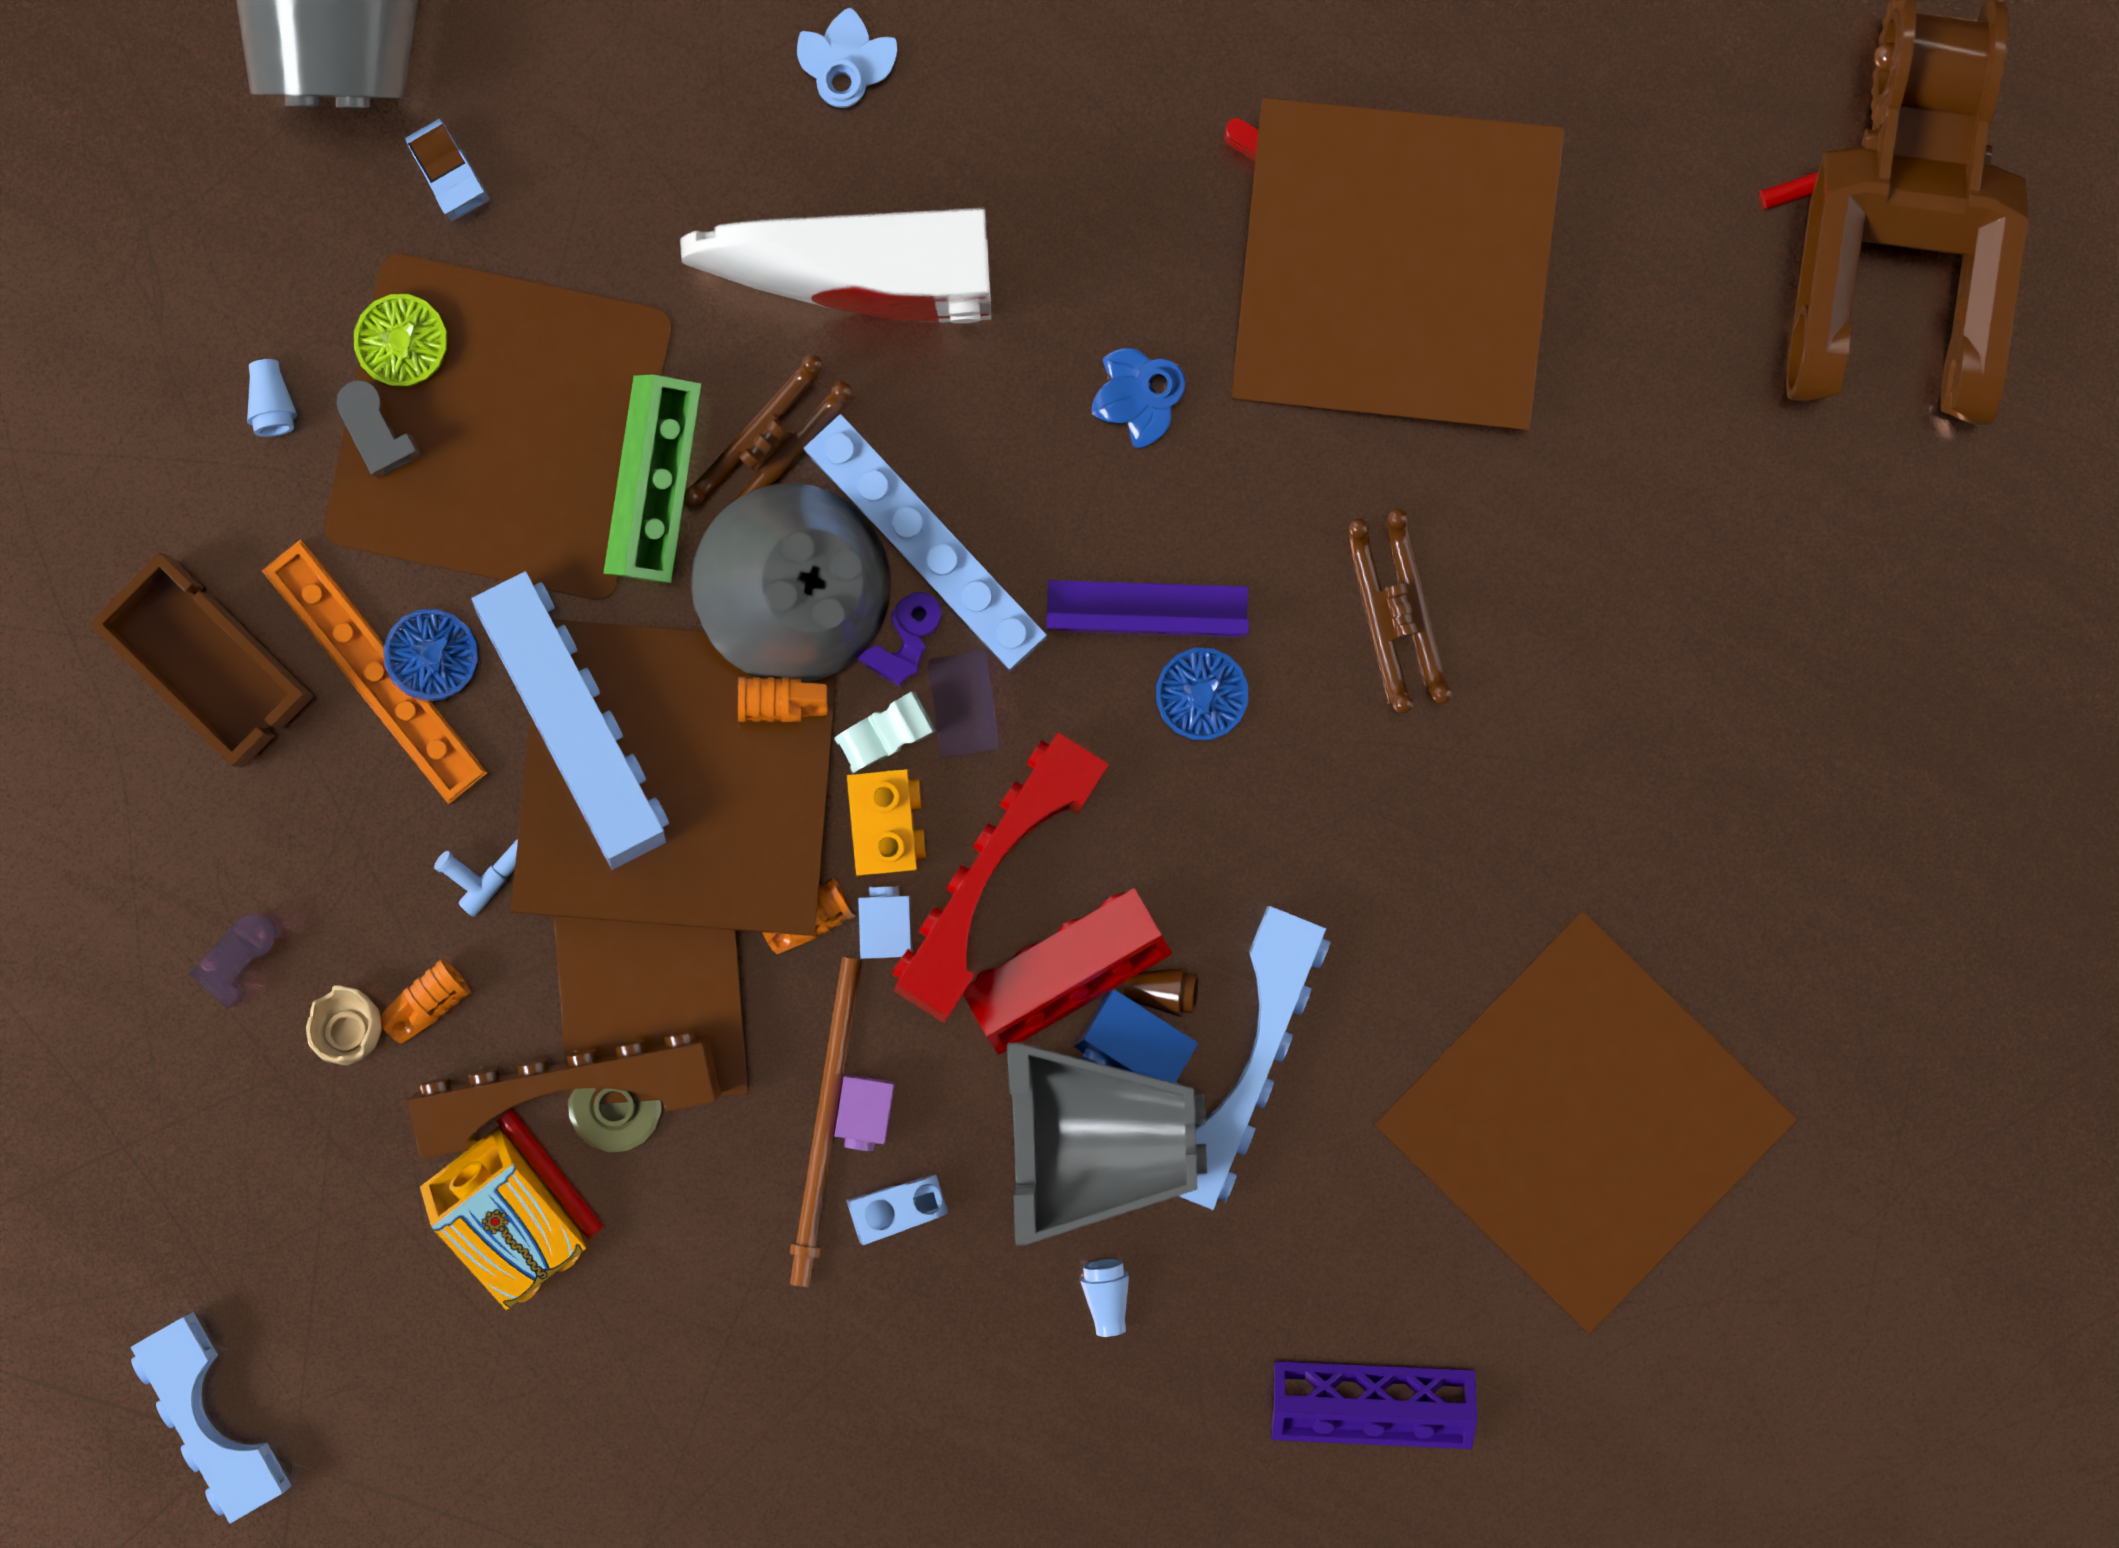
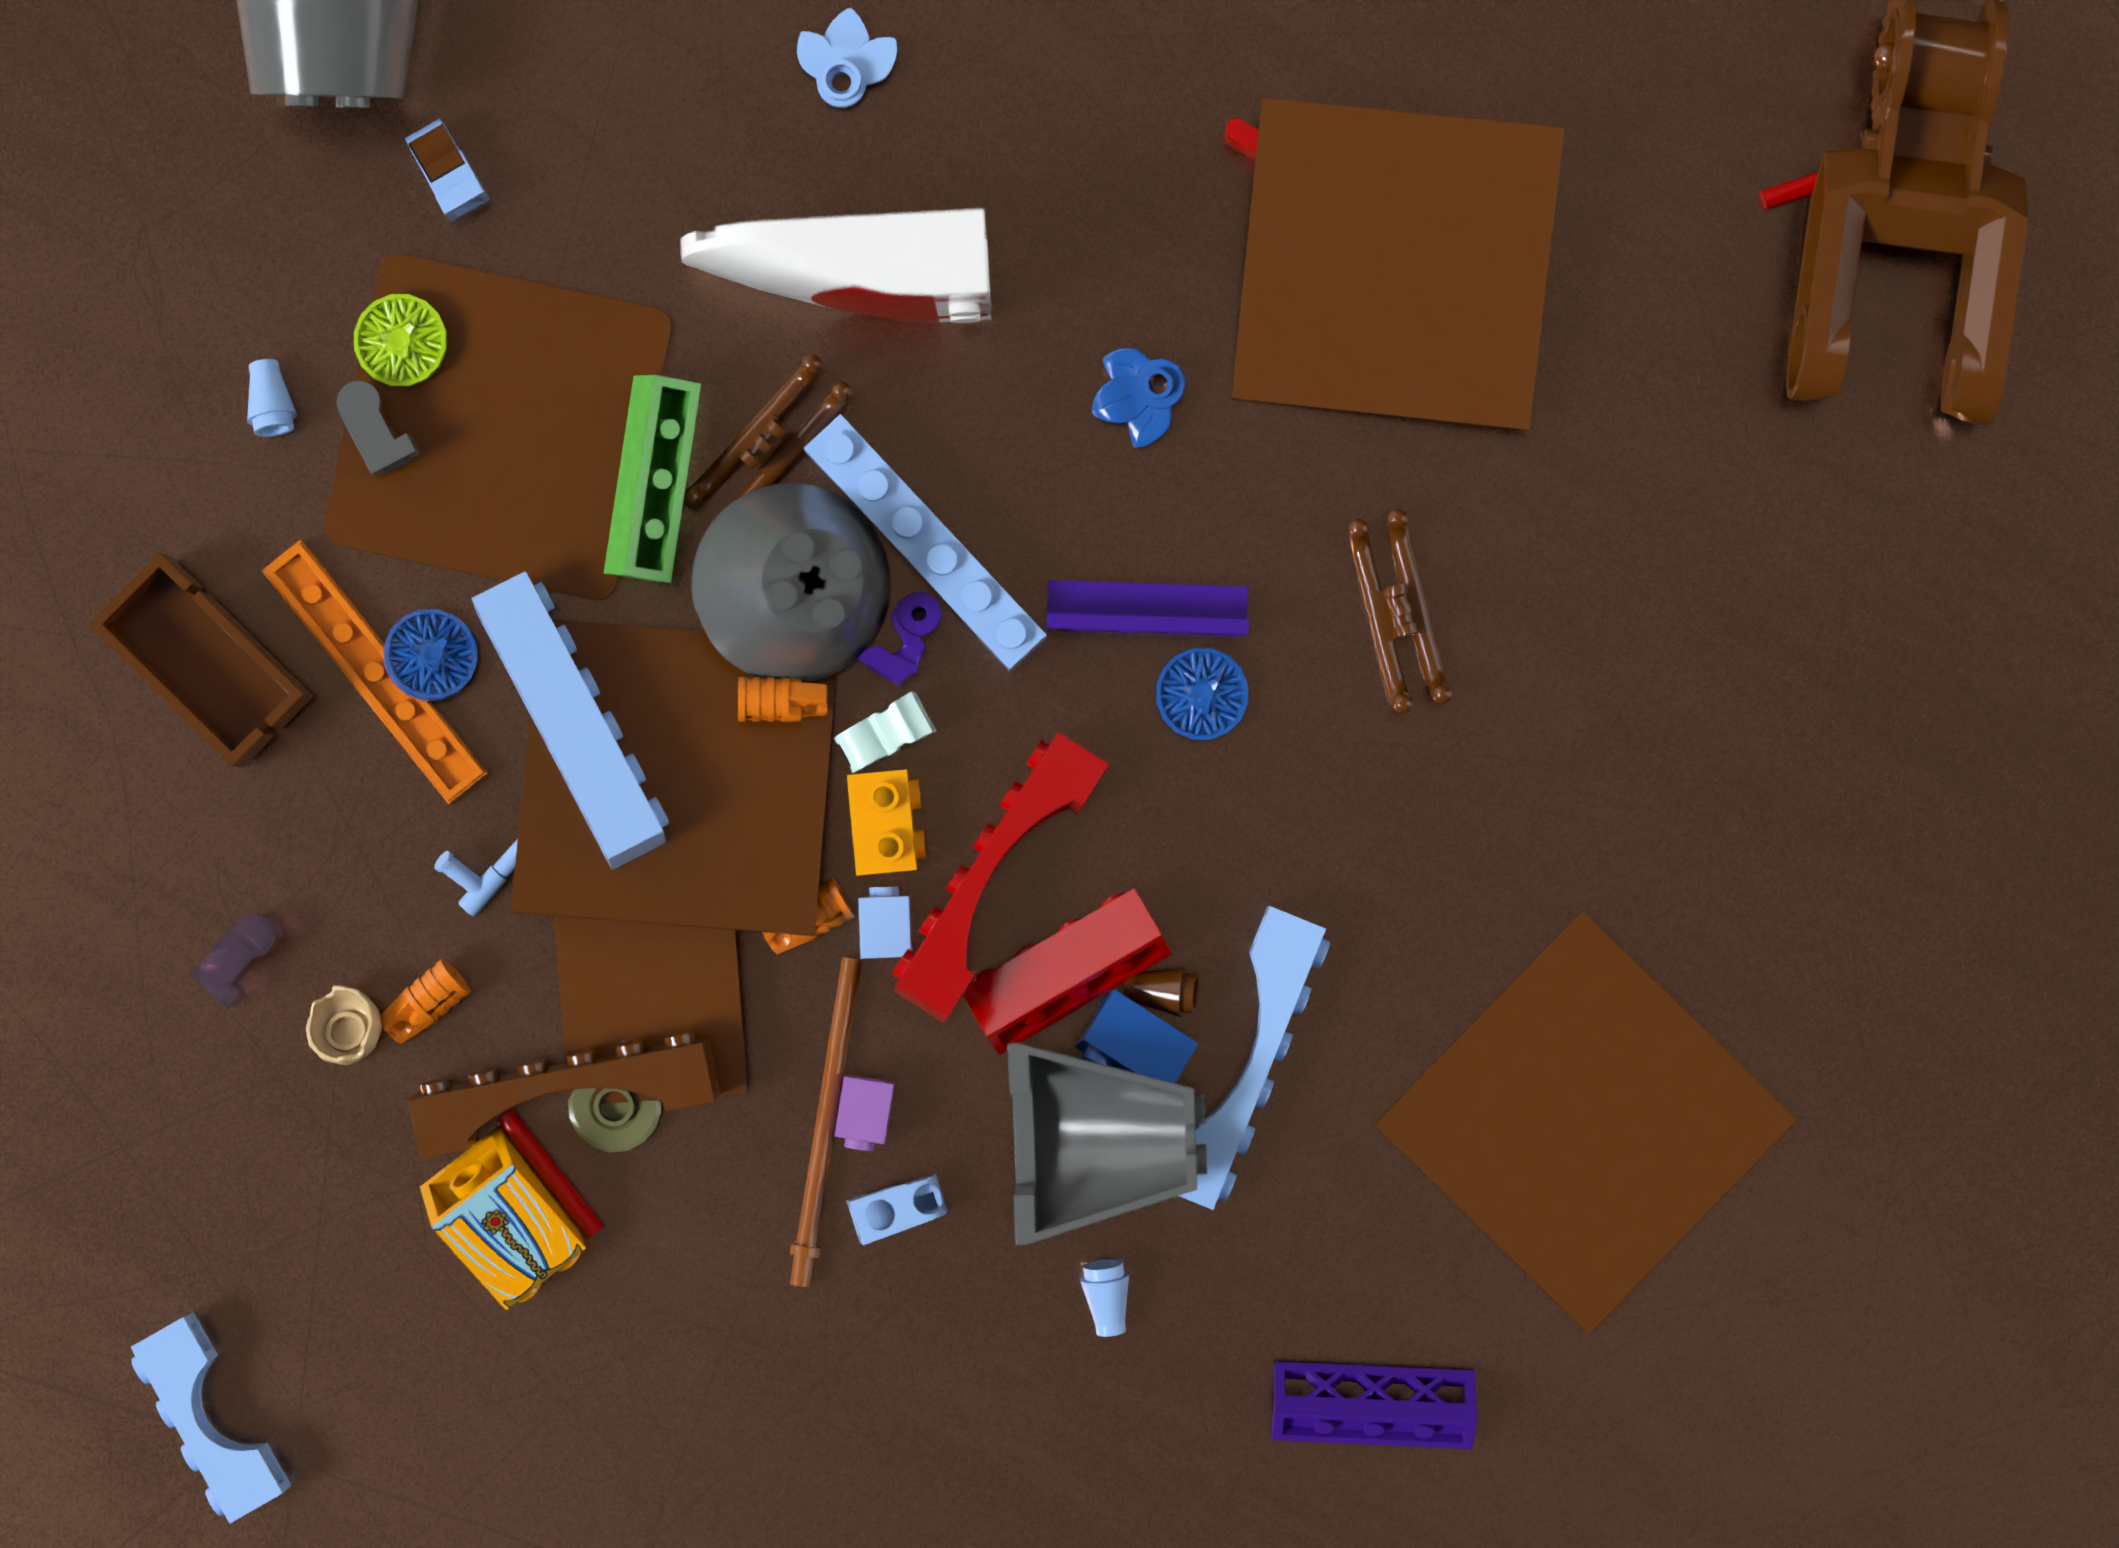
(963, 704): clear purple panel -> none

